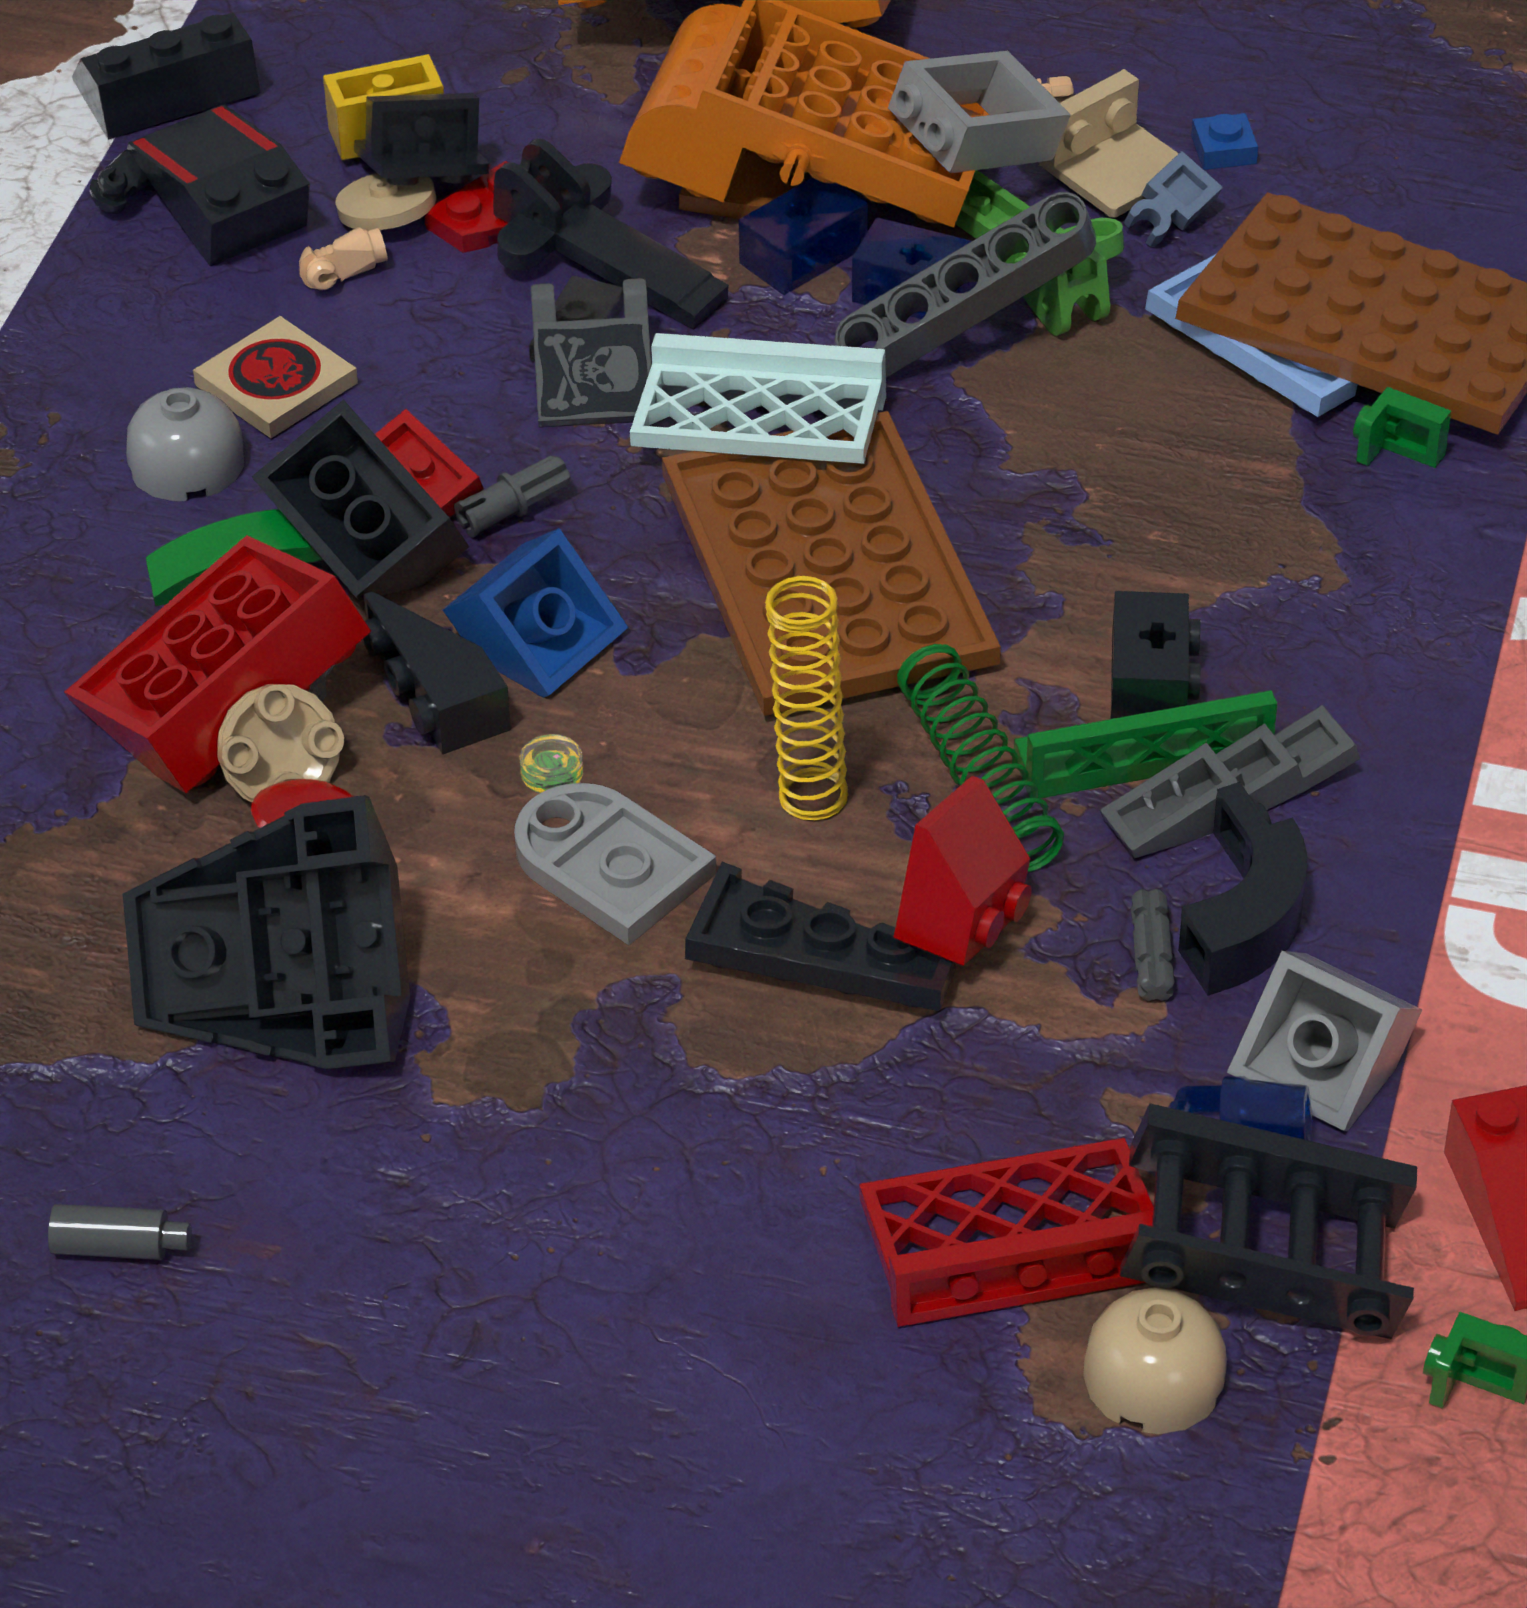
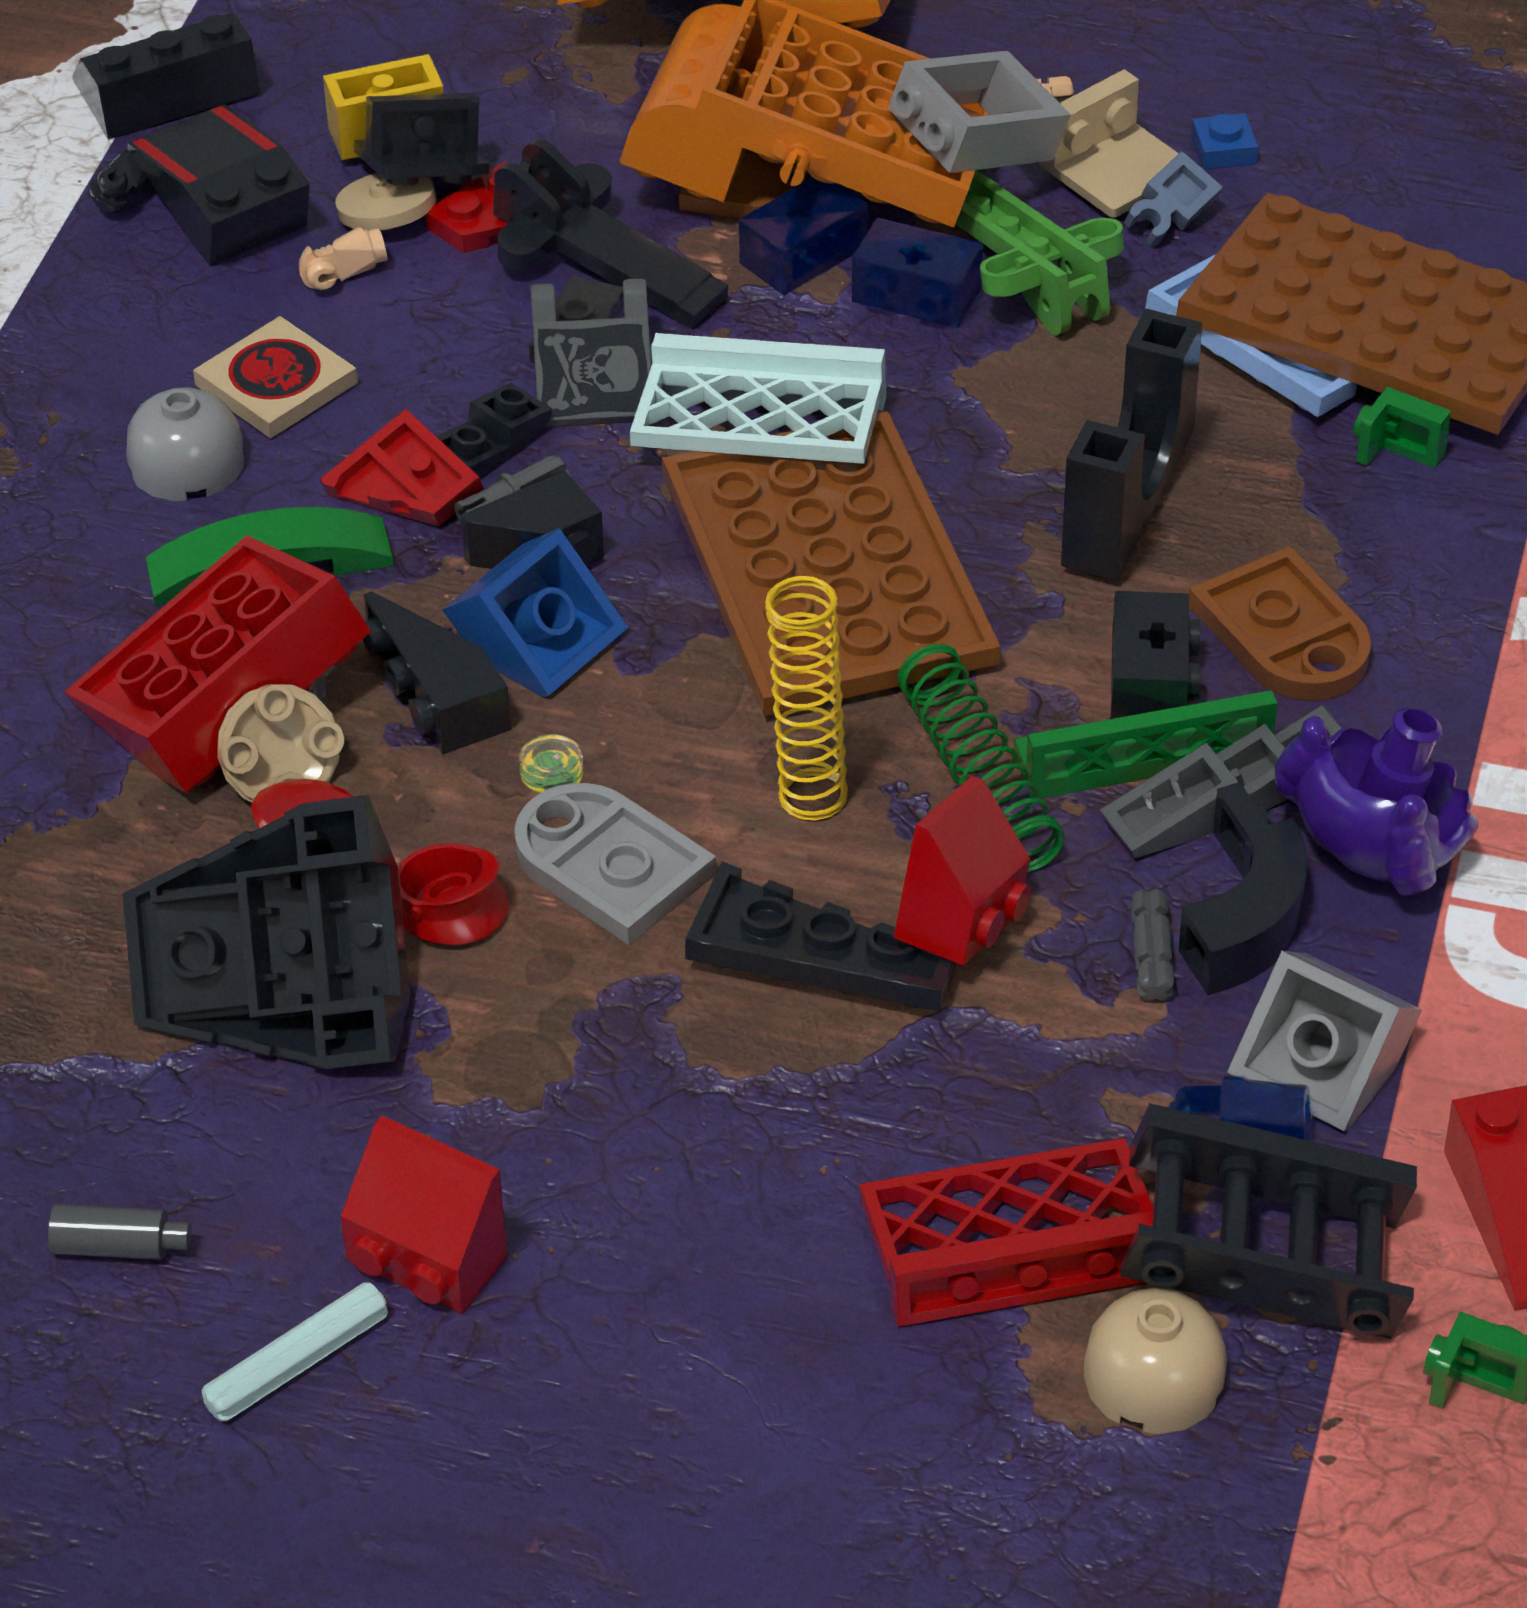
(294, 1351): none -> light aqua axle
(360, 507): black slope -> none
(424, 1216): none -> red slope
(451, 894): none -> red piece
(497, 428): none -> black slope
(550, 504): none -> black slope
(978, 262): dark grey beam -> none
(1122, 470): none -> black arch
(1284, 621): none -> dark orange tile
(1377, 800): none -> dark purple piece

